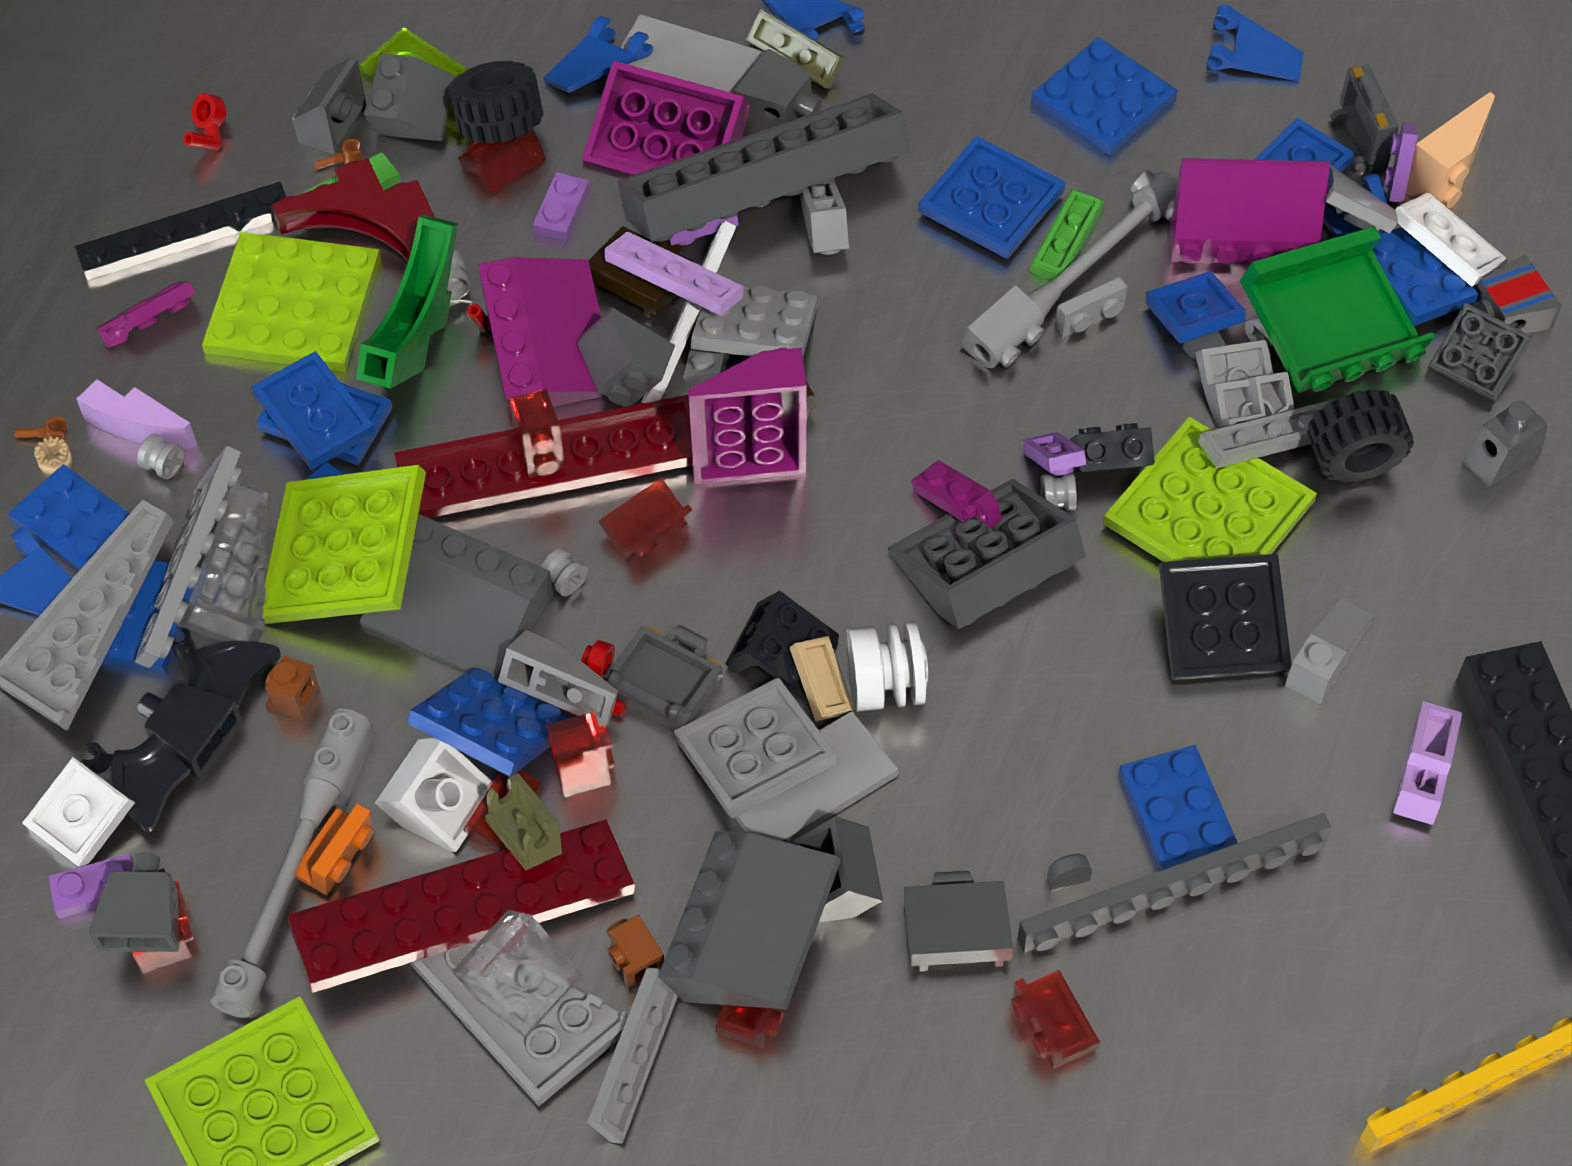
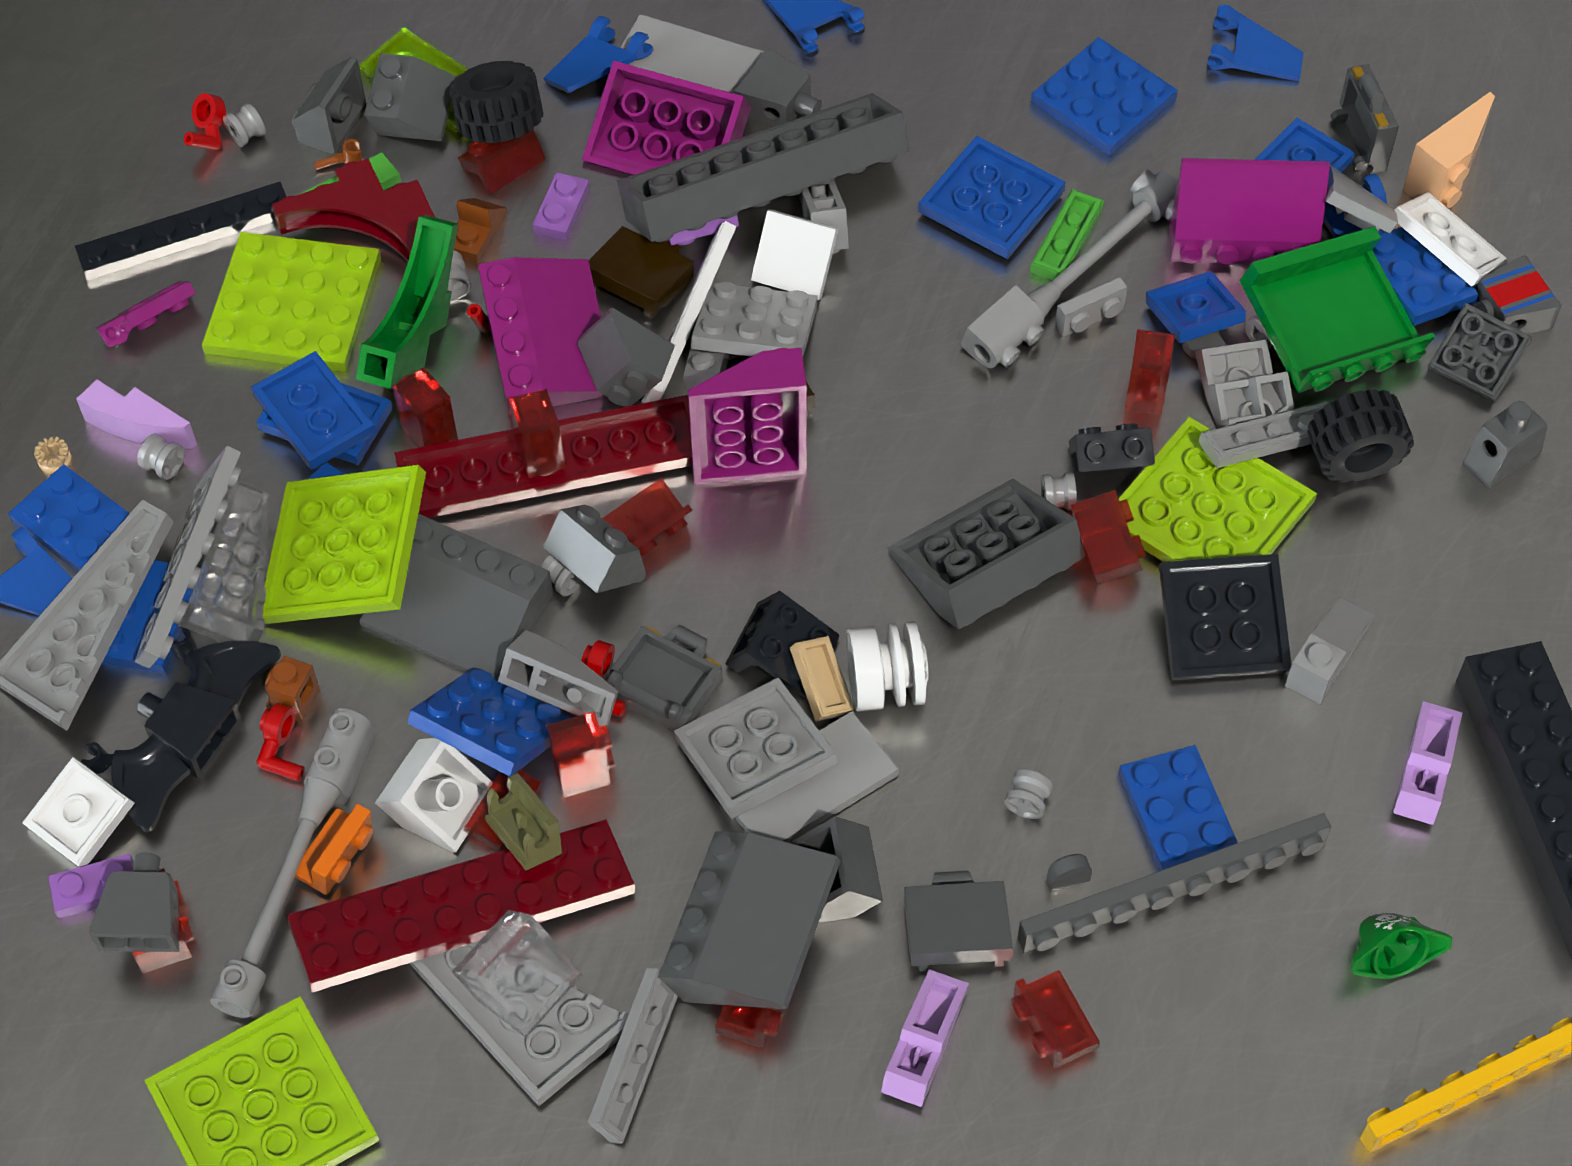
(51, 425): dark orange hand -> none
(244, 125): none -> light grey wheel
(277, 727): none -> red plate
(424, 409): none -> clear red brick
(476, 227): none -> dark orange slope
(594, 549): none -> slope
(633, 950): dark orange brick -> none
(674, 273): lavender plate -> none
(794, 253): none -> white tile
(797, 47): tile -> none
(924, 1038): none -> lavender slope
(957, 494): magenta hinge -> none
(1028, 794): none -> light grey wheel
(1054, 453): medium lavender plate -> none
(1107, 536): none -> clear red brick
(1149, 371): none -> clear red brick
(1396, 946): none -> green hat
(1403, 148): medium lavender plate -> none

